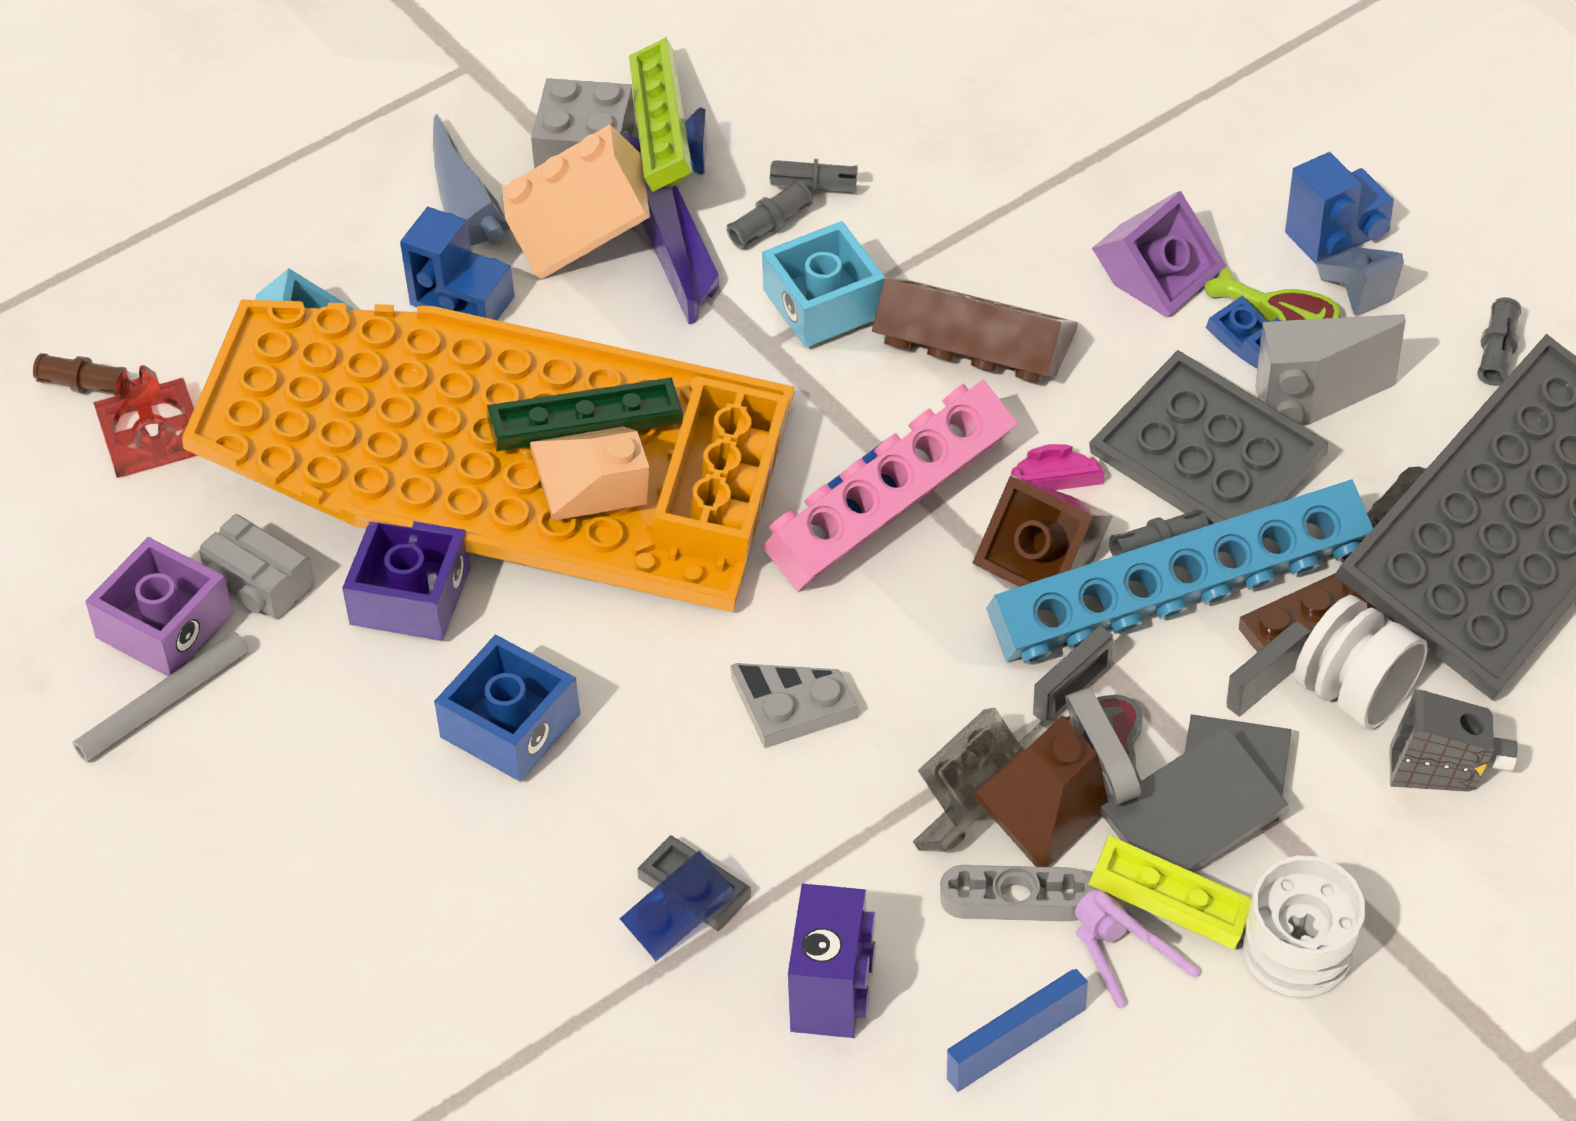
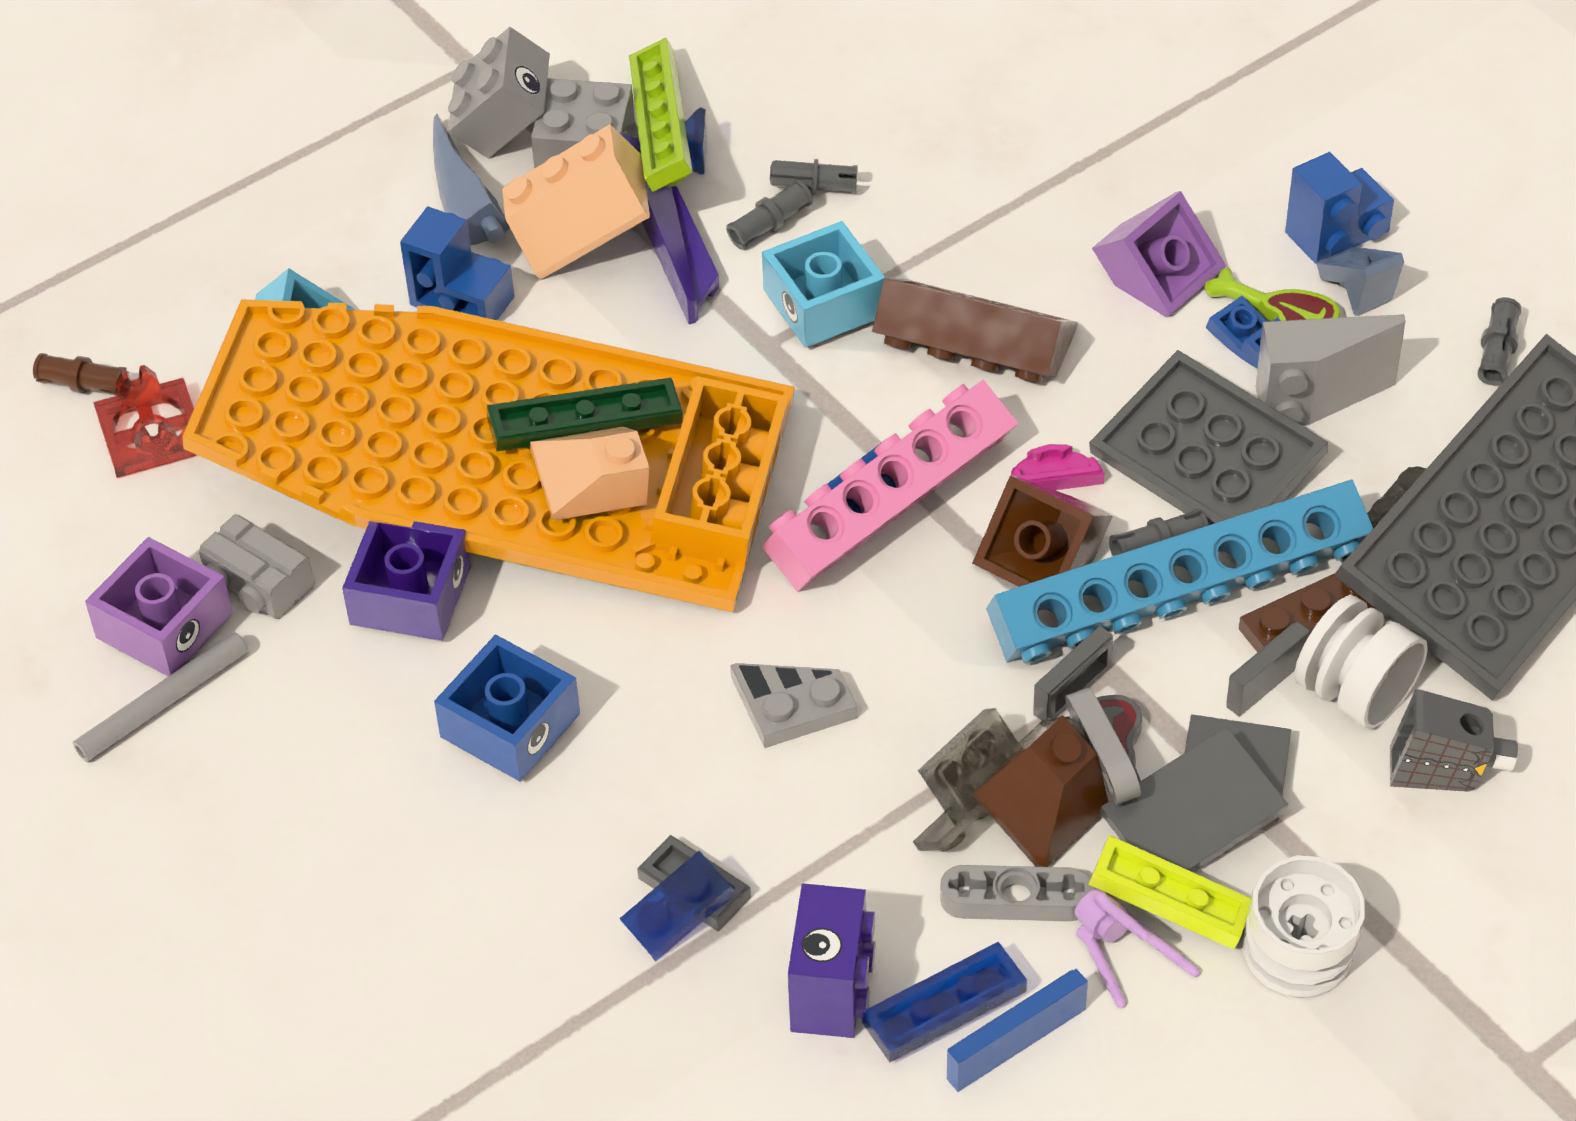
(498, 92): none -> light grey brick
(944, 1001): none -> clear blue plate

